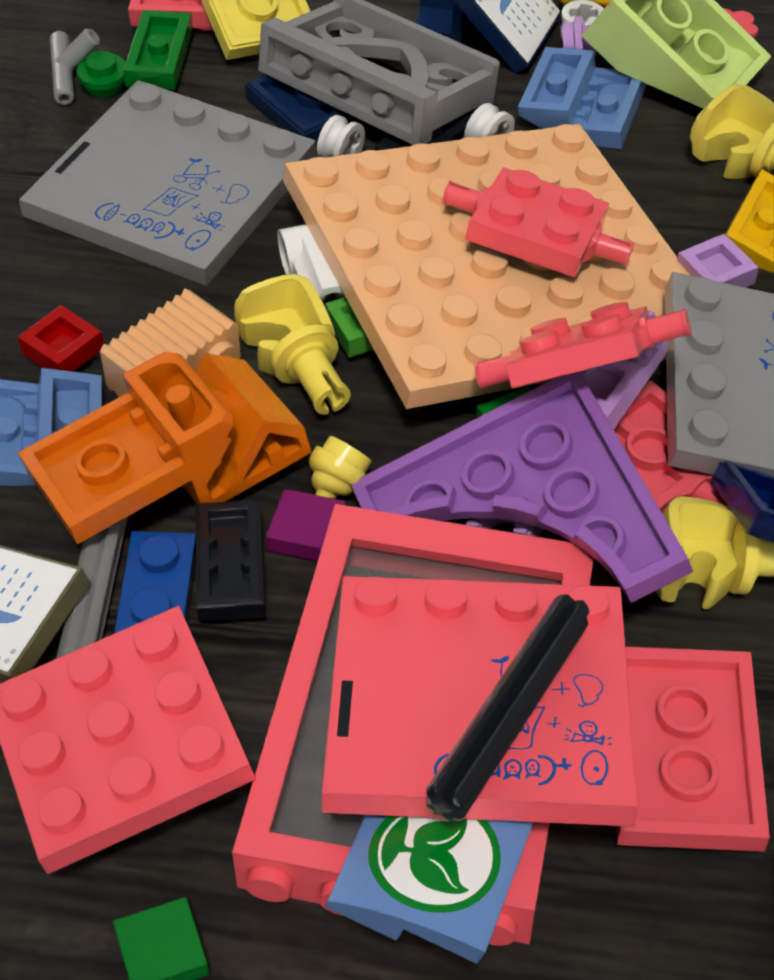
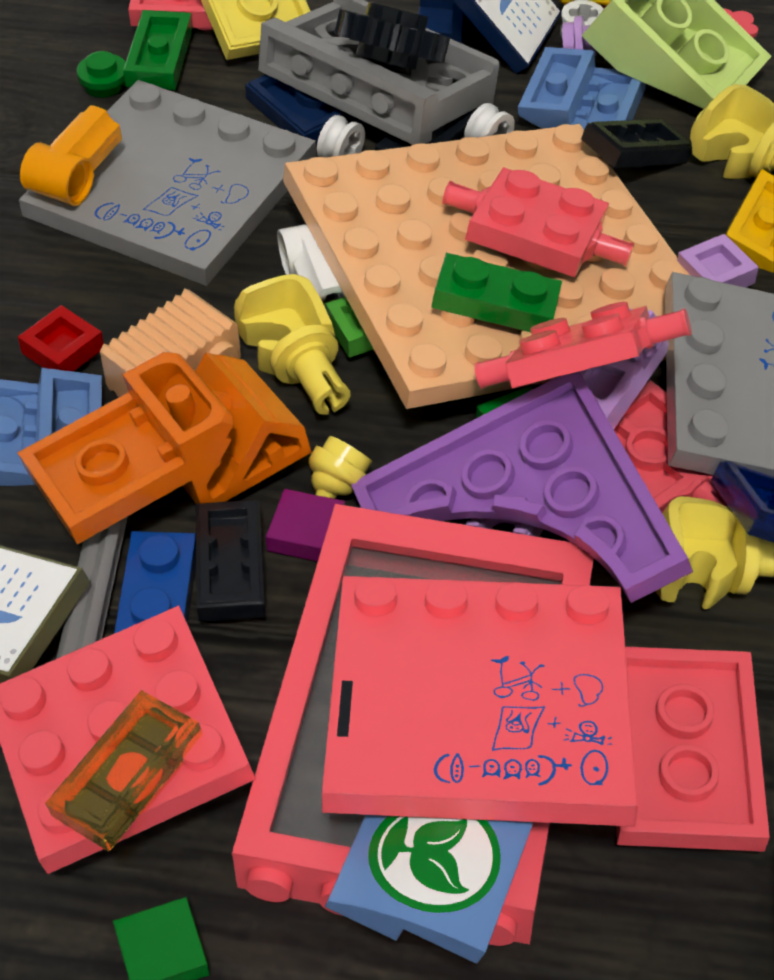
(65, 60): light grey piece -> none
(68, 164): none -> light orange piece
(124, 770): none -> clear yellow tile
(391, 35): none -> black gear
(495, 293): none -> green plate
(506, 709): black axle -> none
(637, 143): none -> black plate

